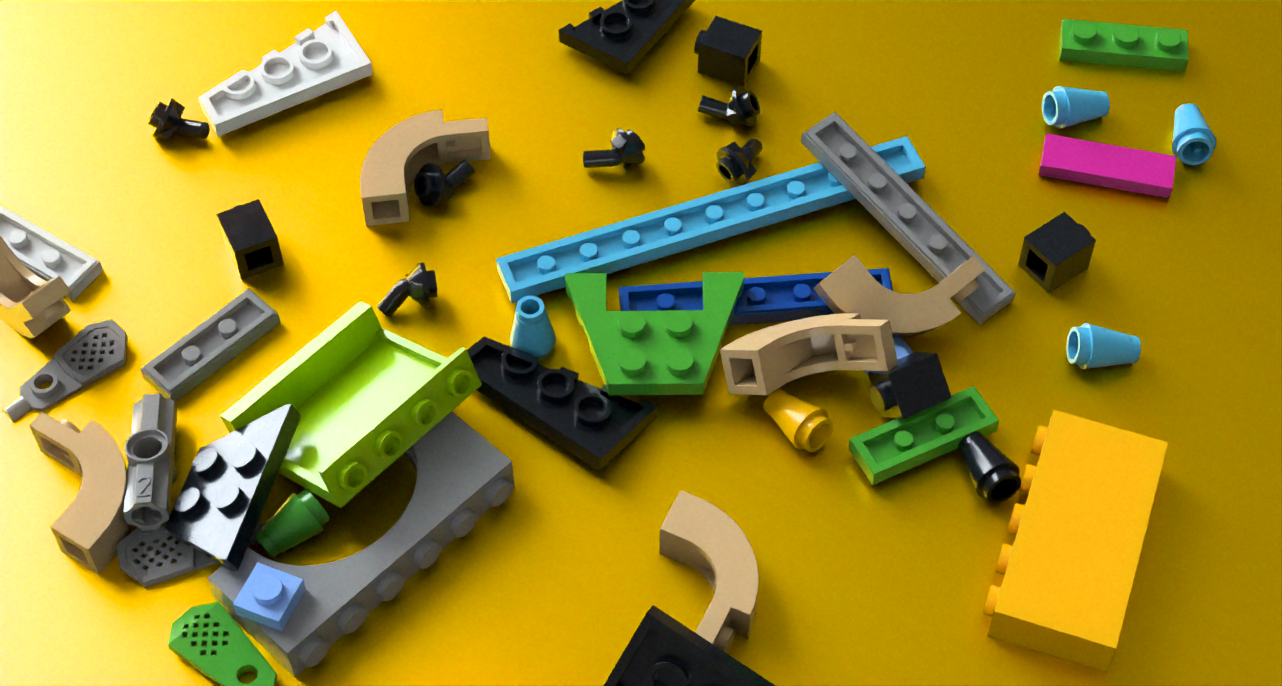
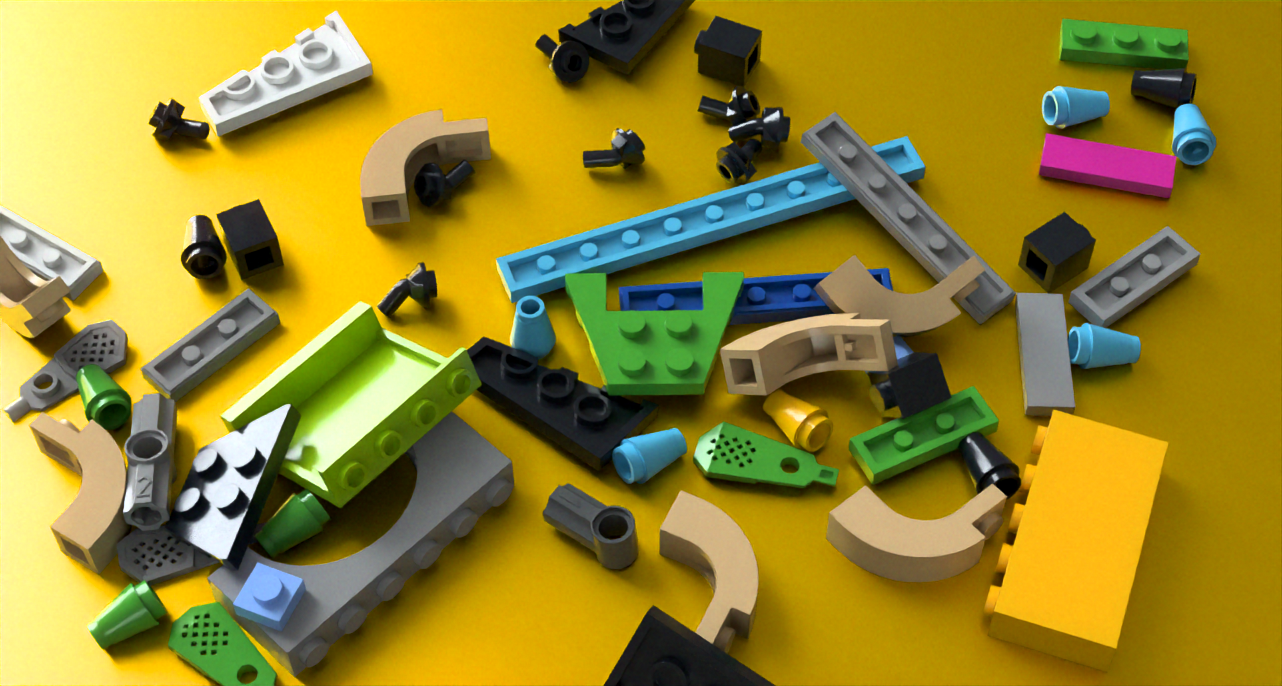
(103, 397): none -> bright green cone
(127, 615): none -> bright green cone
(202, 248): none -> black cone
(568, 59): none -> black plate
(593, 524): none -> dark grey piece
(646, 455): none -> medium azure cone
(764, 461): none -> bright green piece
(772, 127): none -> black plate
(912, 548): none -> tan arch
(1044, 354): none -> light grey tile
(1134, 278): none -> light grey plate
(1165, 86): none -> black cone

